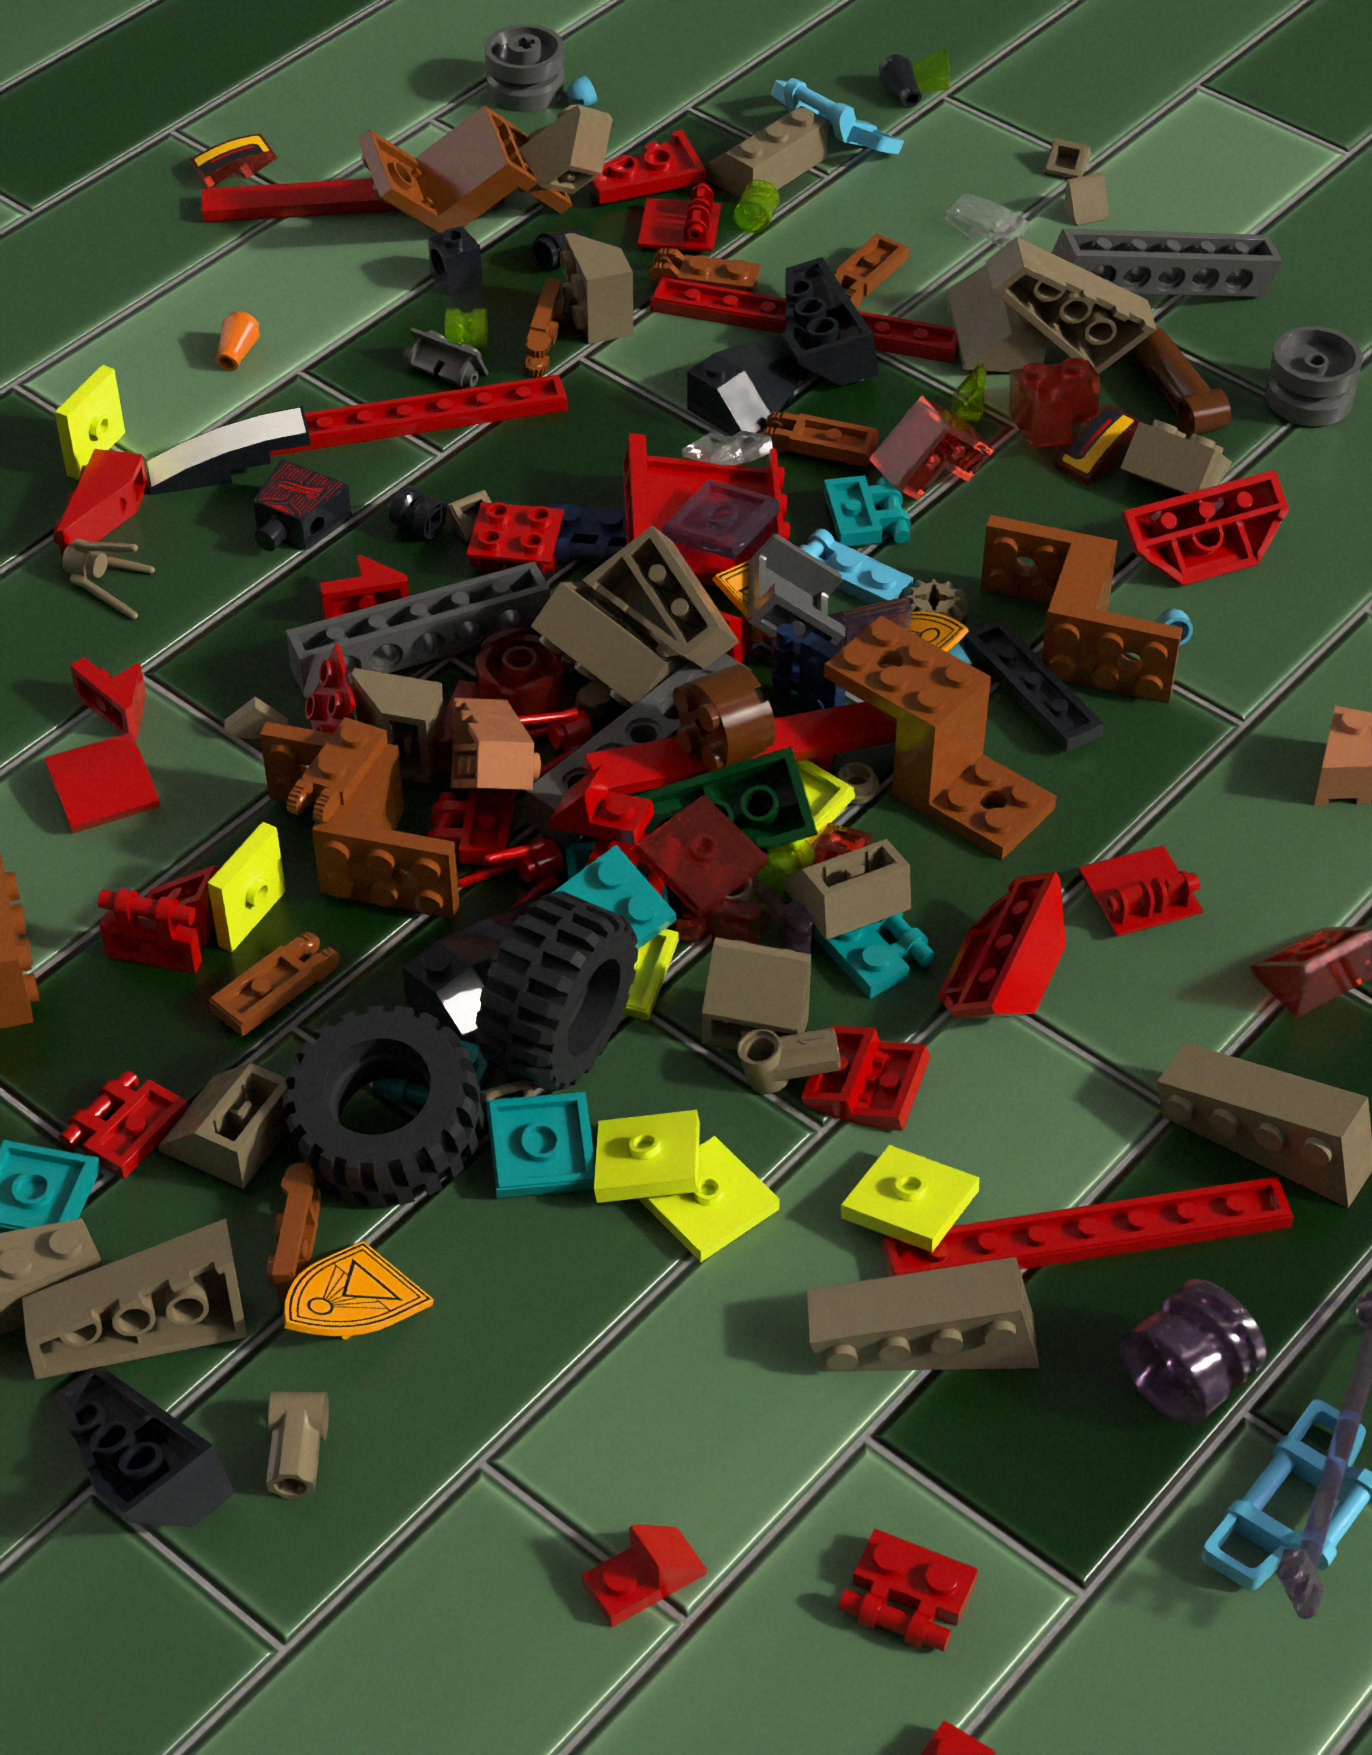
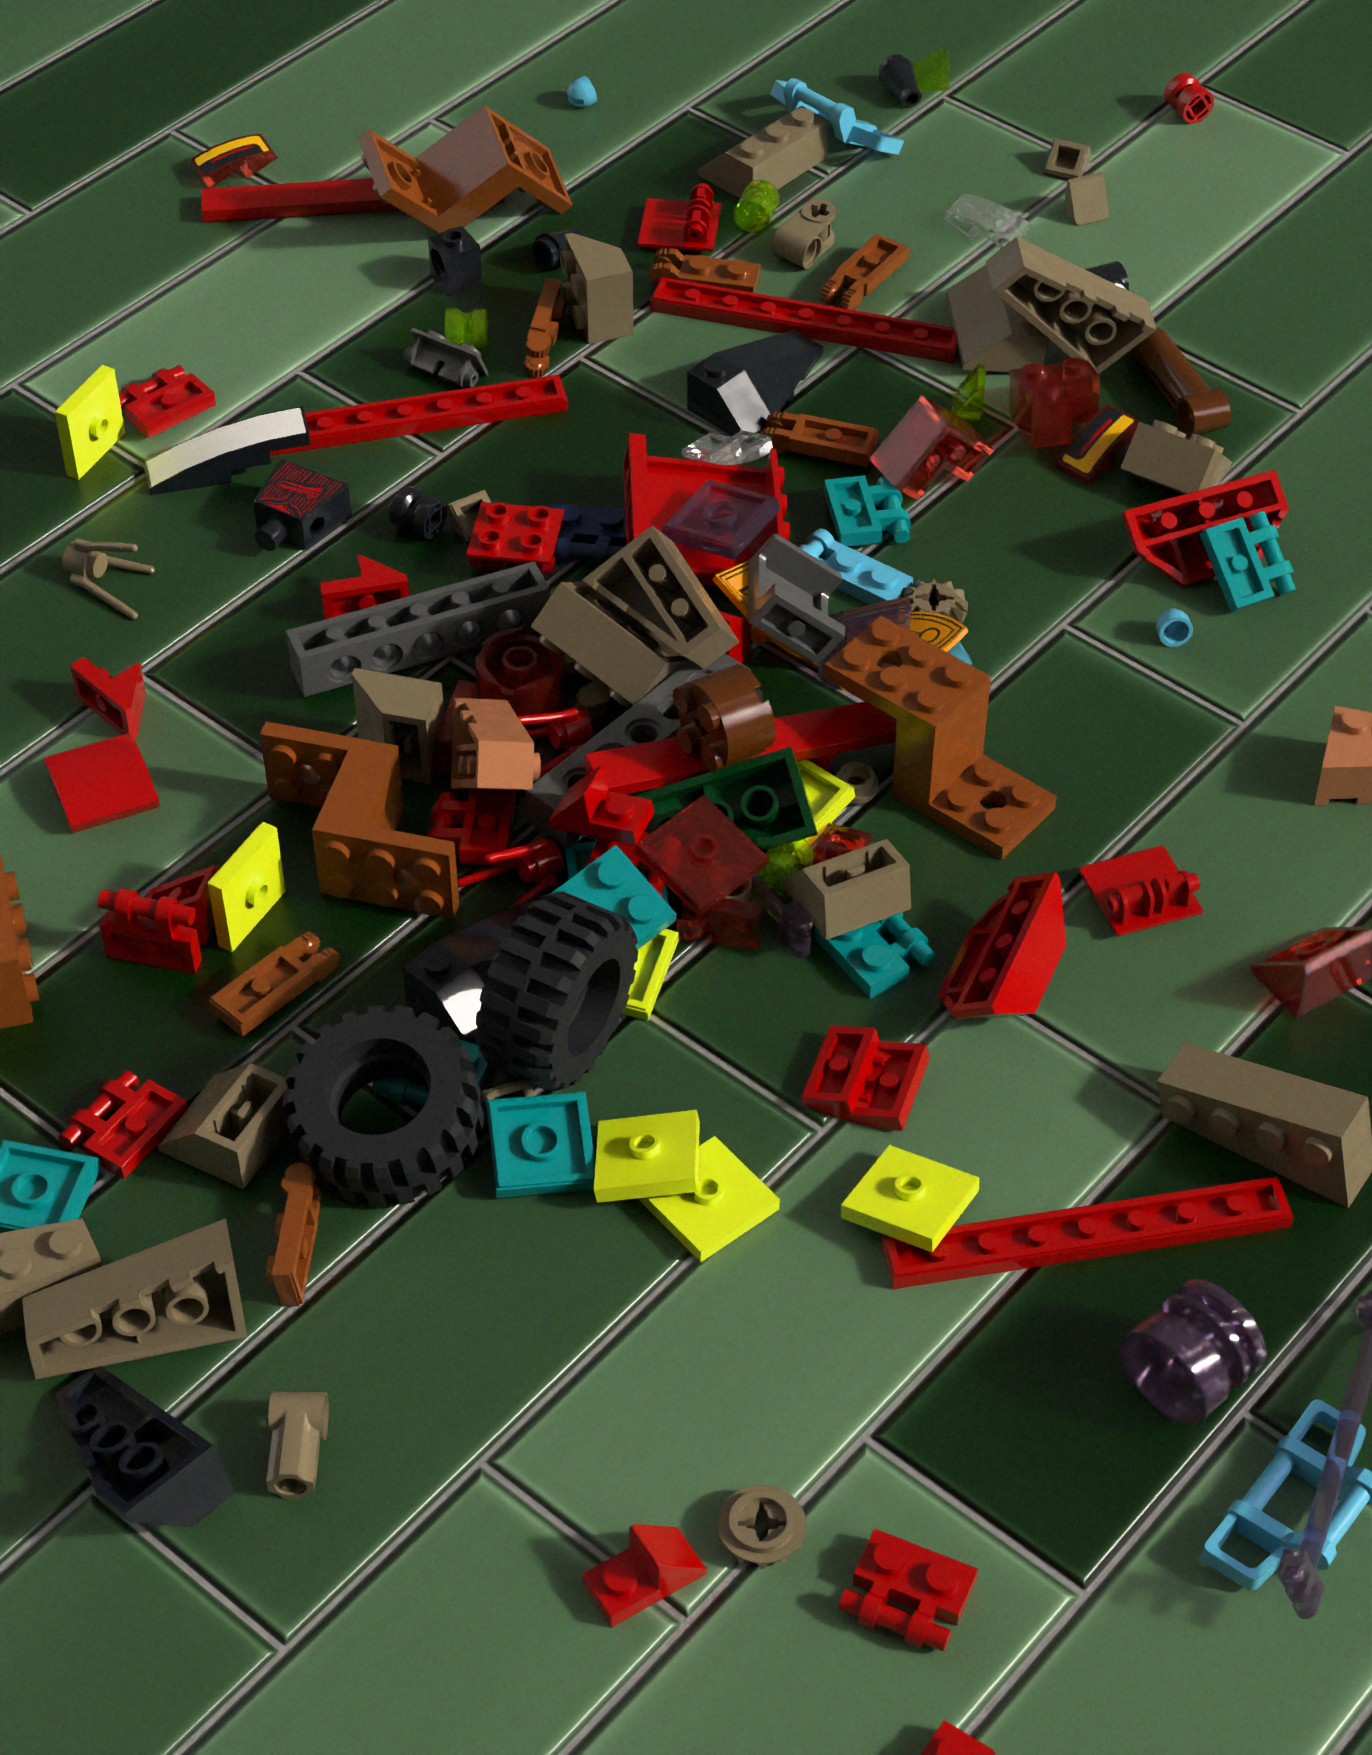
(104, 498): red slope -> none
(165, 400): none -> red plate
(237, 337): orange cone -> none
(250, 719): dark tan tile -> none
(333, 695): red hinge -> none
(337, 769): dark orange hinge -> none
(351, 1295): light orange shield -> none
(525, 67): dark grey wheel -> none
(569, 150): dark tan slope -> none
(653, 171): red wing -> none
(754, 990): dark tan slope -> none
(774, 1060): dark tan piece -> none
(782, 1515): none -> dark tan gear
(806, 234): none -> dark tan piece
(809, 679): dark blue plate -> none
(825, 326): black wedge -> none
(926, 1321): dark tan wedge -> none
(1033, 685): black plate -> none
(1080, 636): dark orange bracket -> none
(1174, 260): dark grey brick -> none
(1188, 98): none -> red wheel
(1238, 565): none -> teal plate
(1313, 376): dark grey wheel -> none

